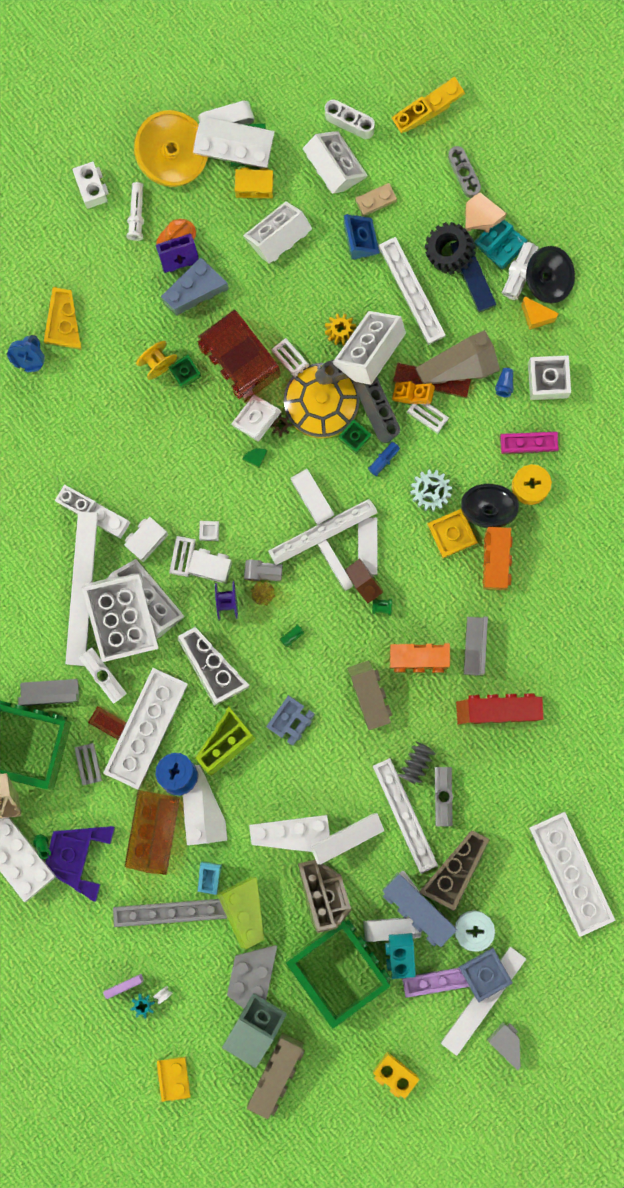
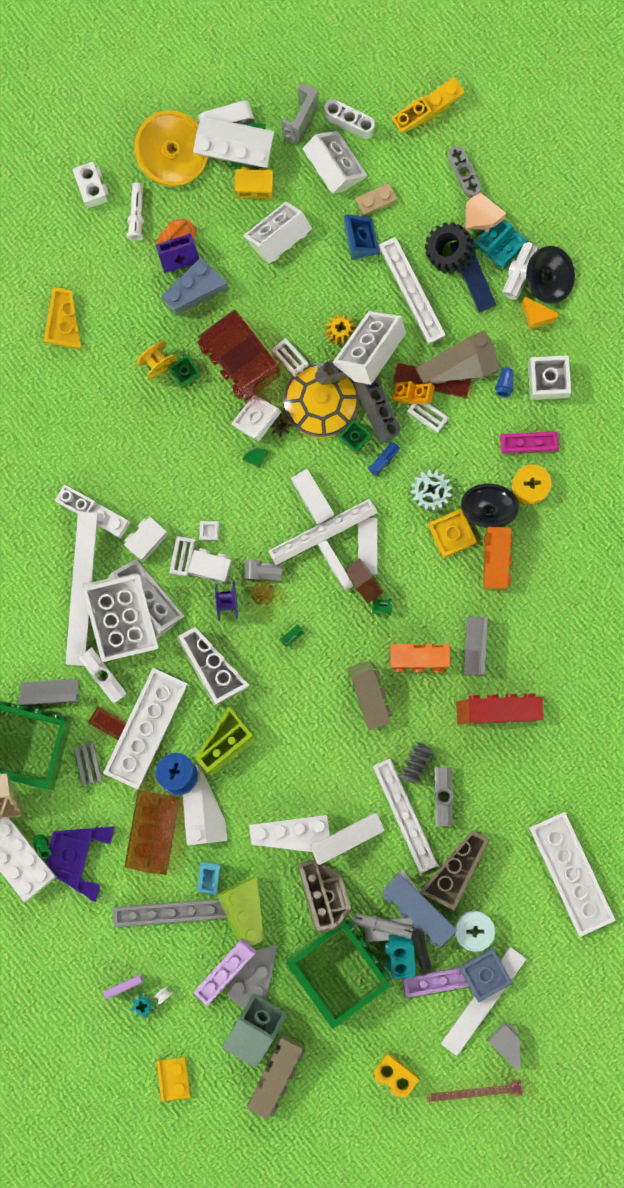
(26, 354): blue tile -> none
(225, 971): none -> lavender tile
(286, 716): sand blue plate -> none
(308, 100): none -> light grey panel
(374, 923): none -> light grey pin
(421, 949): none -> black axle
(513, 1088): none -> piece

